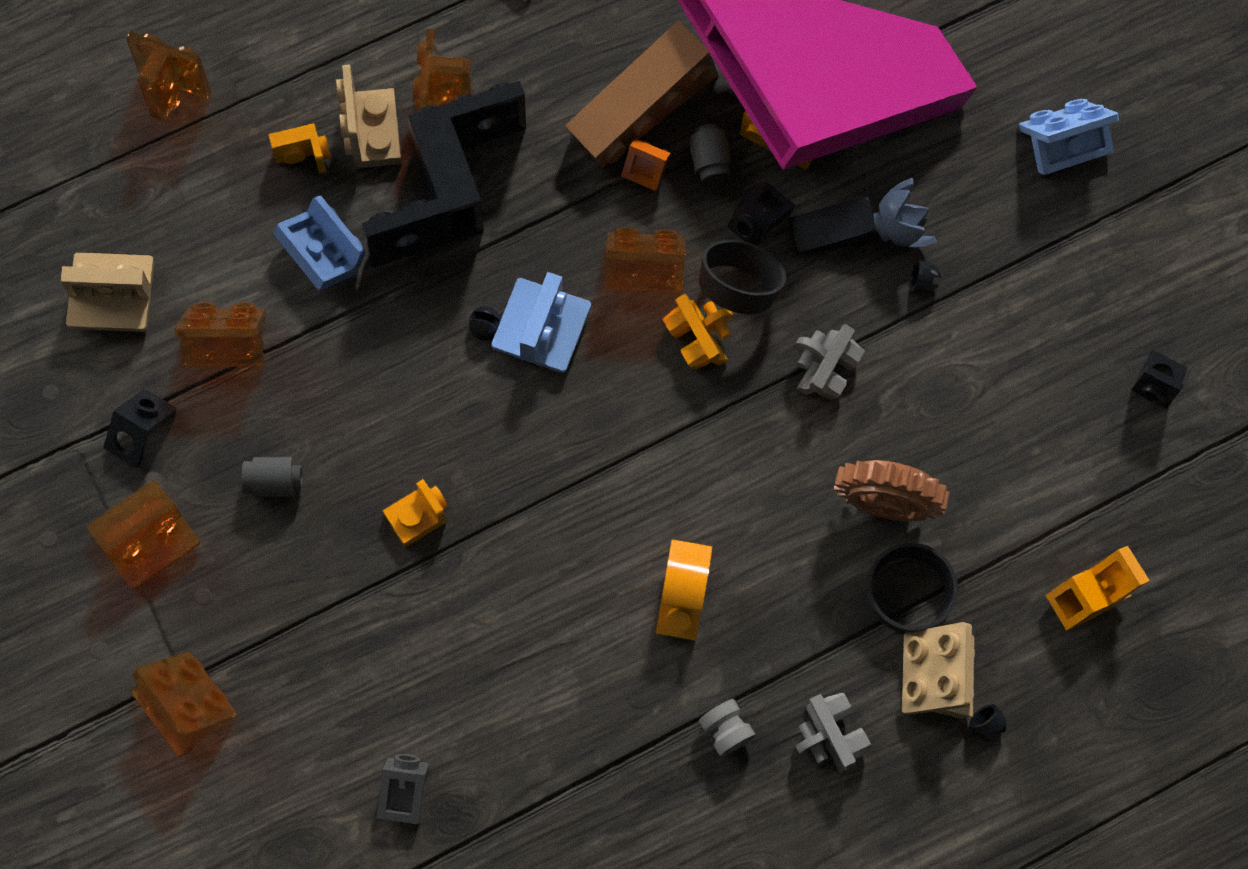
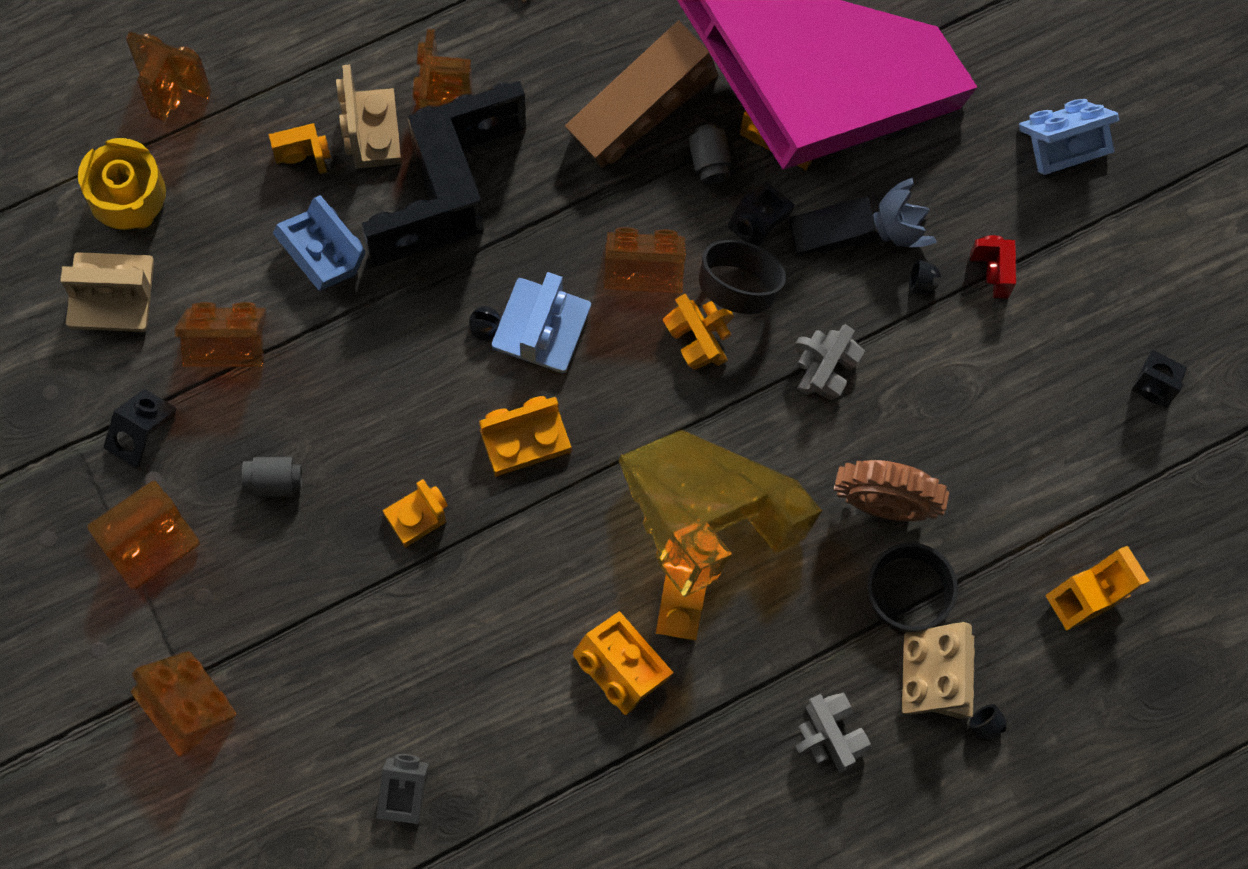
(122, 184): none -> yellow brick
(524, 435): none -> light orange bracket
(621, 662): none -> light orange bracket
(645, 164): orange tile -> none
(700, 488): none -> clear yellow wedge
(727, 727): light grey wheel -> none
(1001, 263): none -> red bracket

